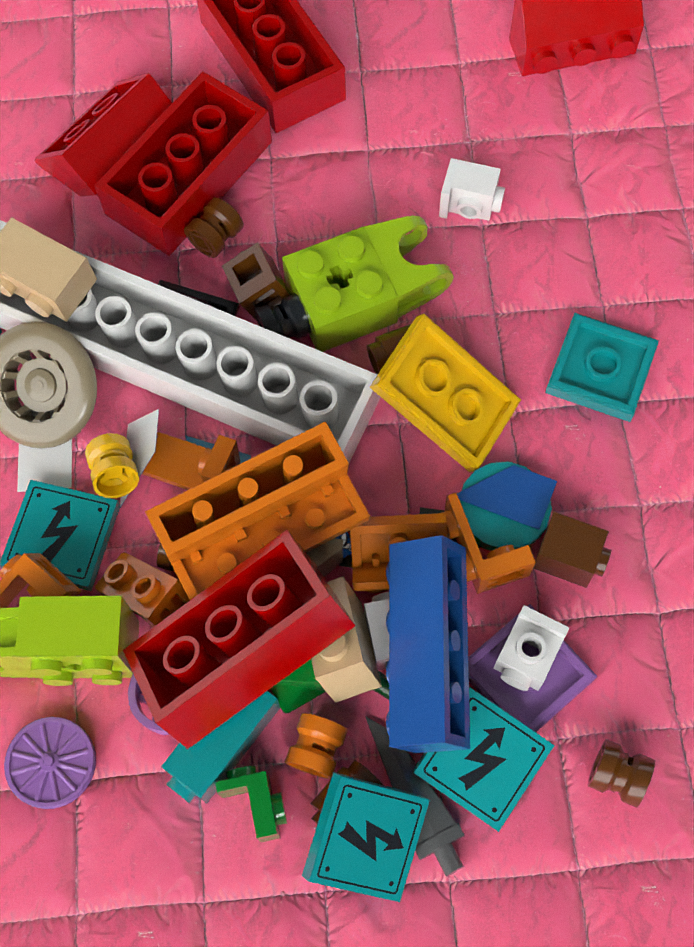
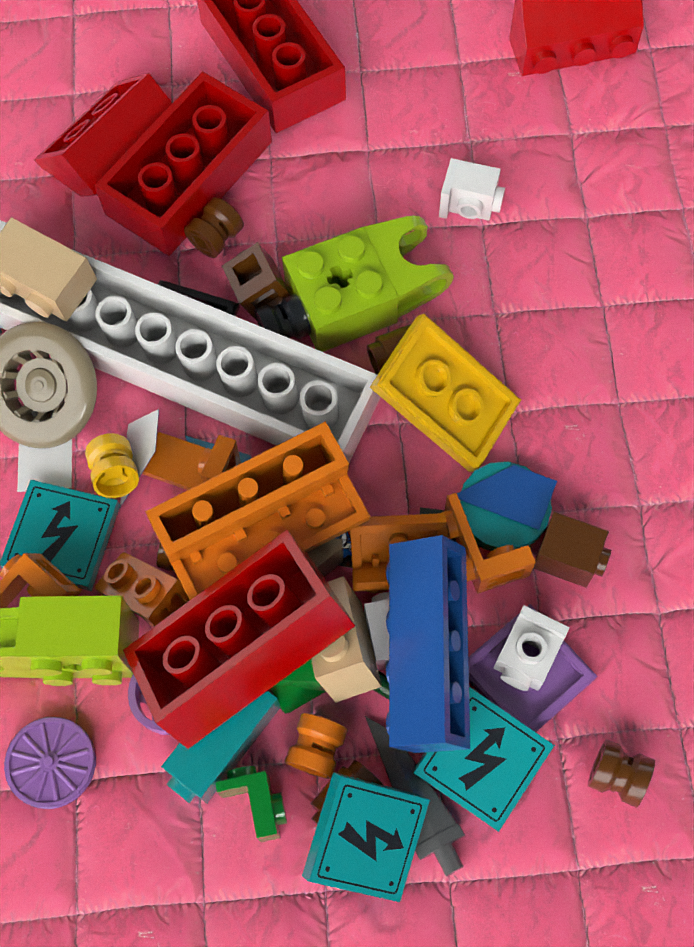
(602, 367): teal tile -> none

